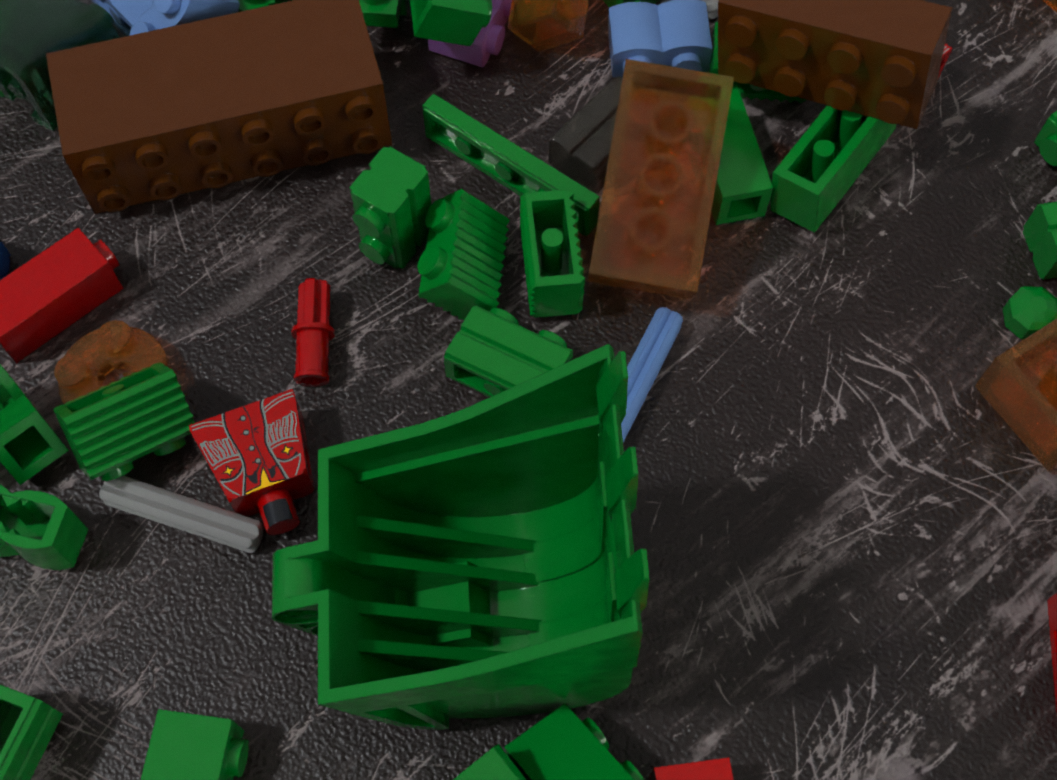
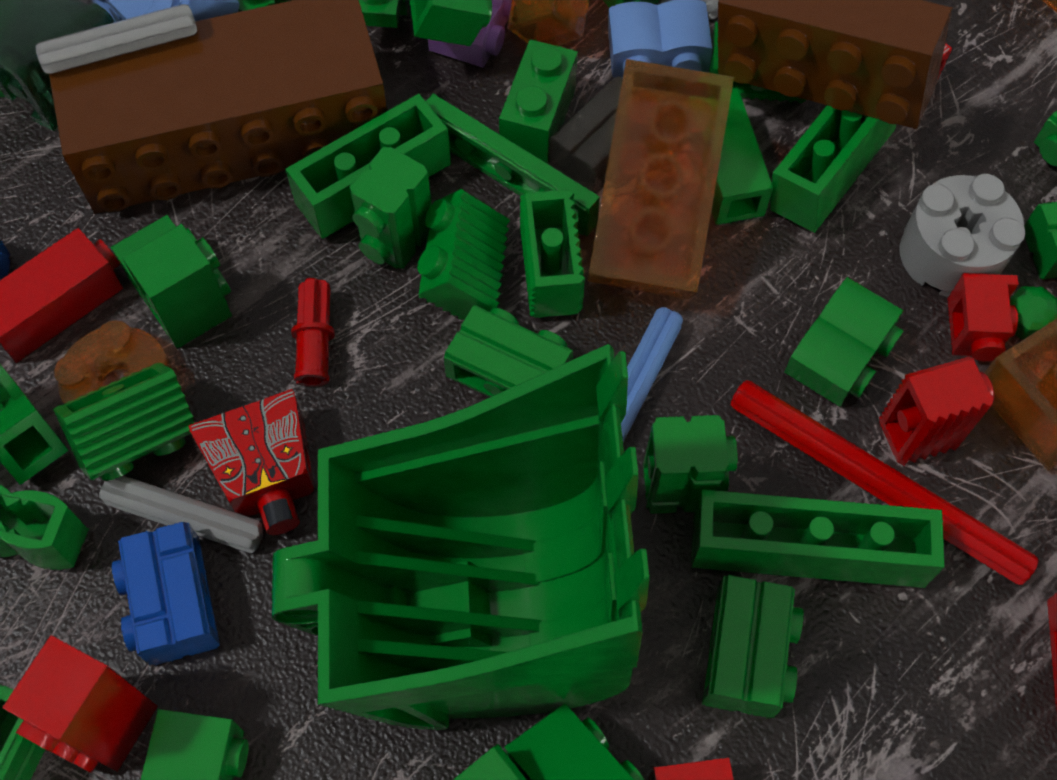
(79, 707): none -> red brick
(116, 39): none -> light grey axle
(165, 594): none -> blue brick
(175, 278): none -> green brick
(323, 178): none -> green brick
(539, 97): none -> green brick
(685, 460): none -> green brick
(751, 647): none -> green brick
(817, 538): none -> green brick
(844, 341): none -> green brick
(883, 480): none -> red axle
(936, 409): none -> red brick
(961, 229): none -> light grey brick
(982, 315): none -> red brick

